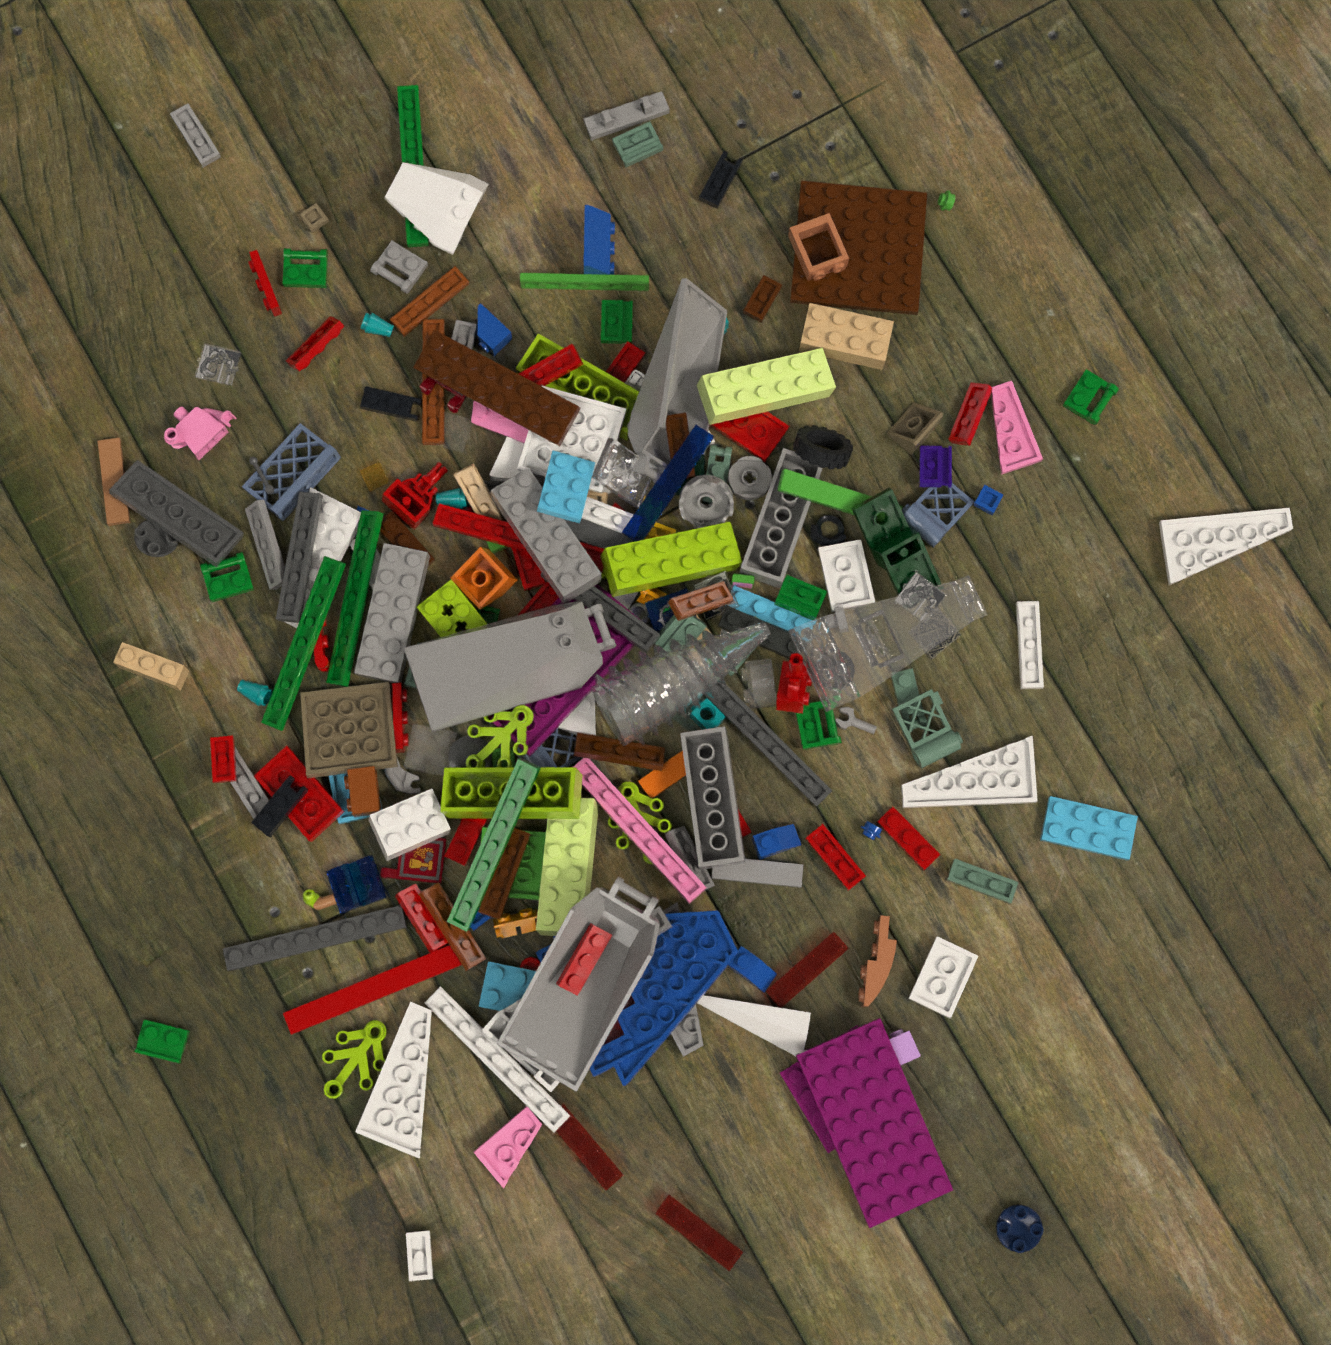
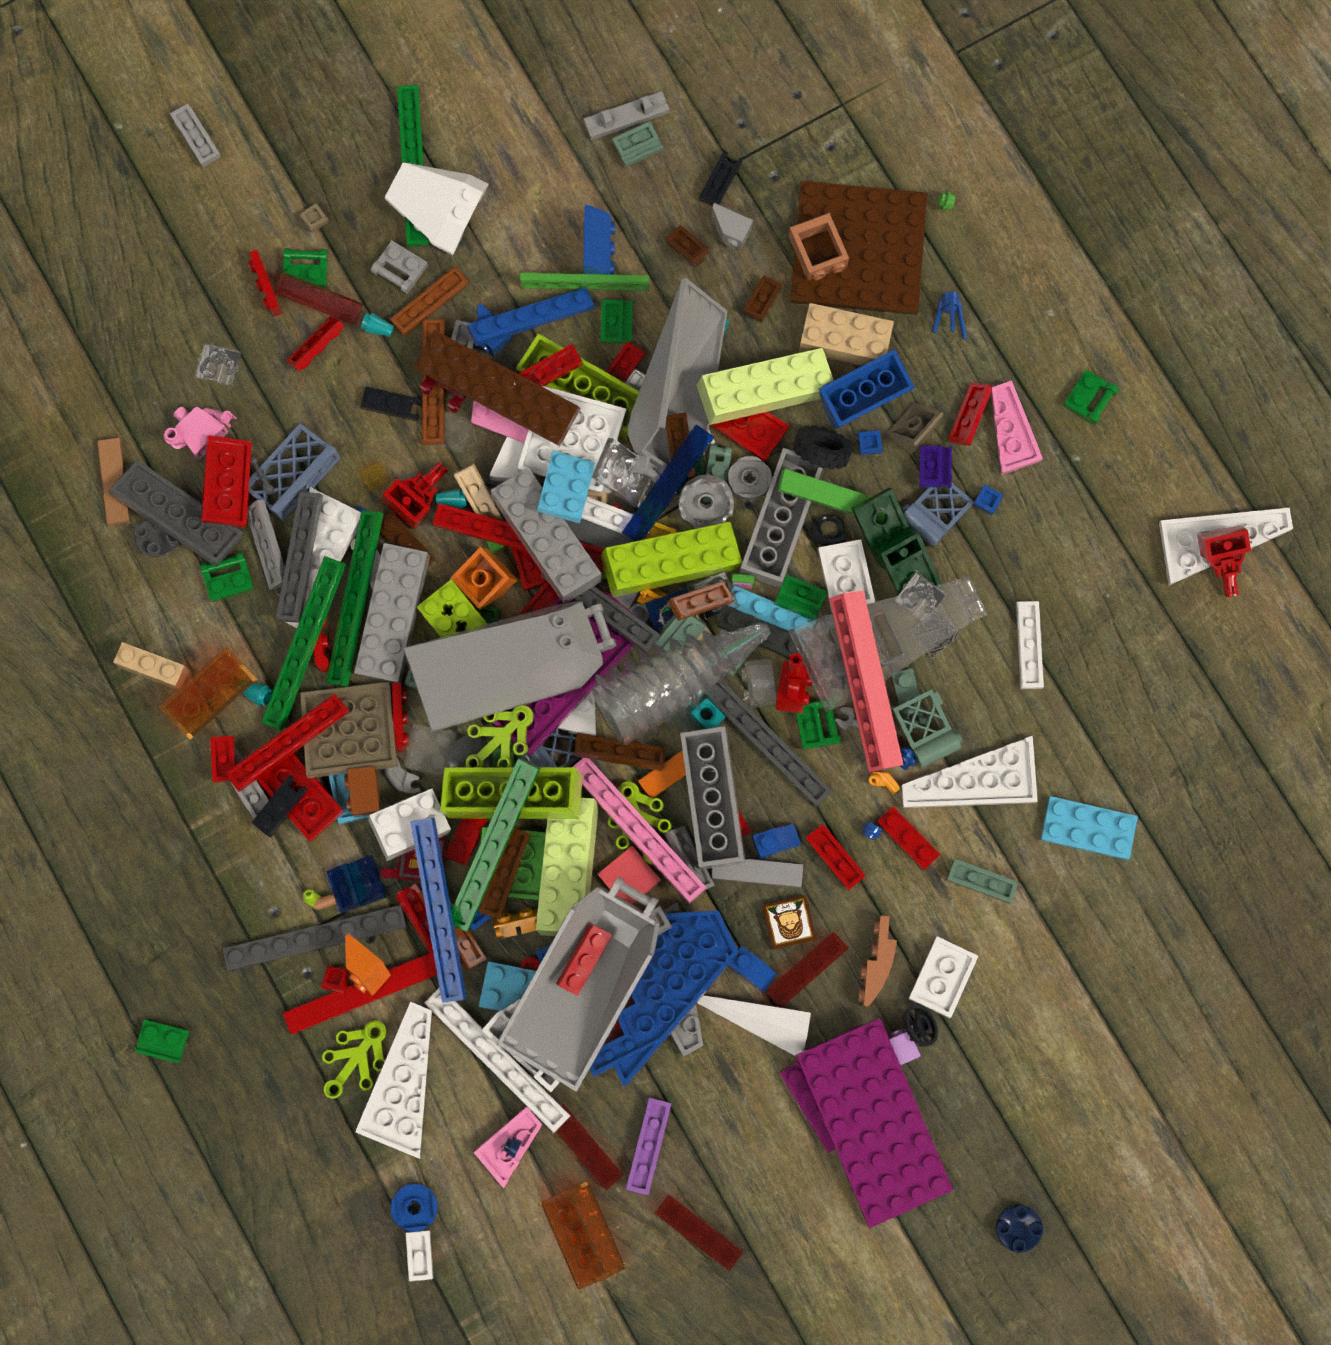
(208, 693): none -> clear orange slope
(226, 481): none -> red plate
(286, 742): none -> red tile
(318, 298): none -> clear red plate
(335, 979): none -> red tile
(365, 967): none -> orange slope
(424, 1216): none -> blue plate
(438, 910): none -> blue plate
(512, 1147): none -> dark blue plate
(530, 316): none -> blue plate
(583, 1235): none -> clear orange slope
(633, 870): none -> coral tile
(648, 1146): none -> medium lavender plate
(687, 245): none -> reddish brown hinge
(731, 226): none -> light grey slope
(789, 922): none -> tile
(865, 389): none -> blue slope
(866, 681): none -> coral brick
(869, 443): none -> blue plate
(884, 779): none -> light orange arm
(908, 758): none -> blue plate
(920, 1025): none -> black wheel
(950, 305): none -> blue plant
(1225, 553): none -> red brick

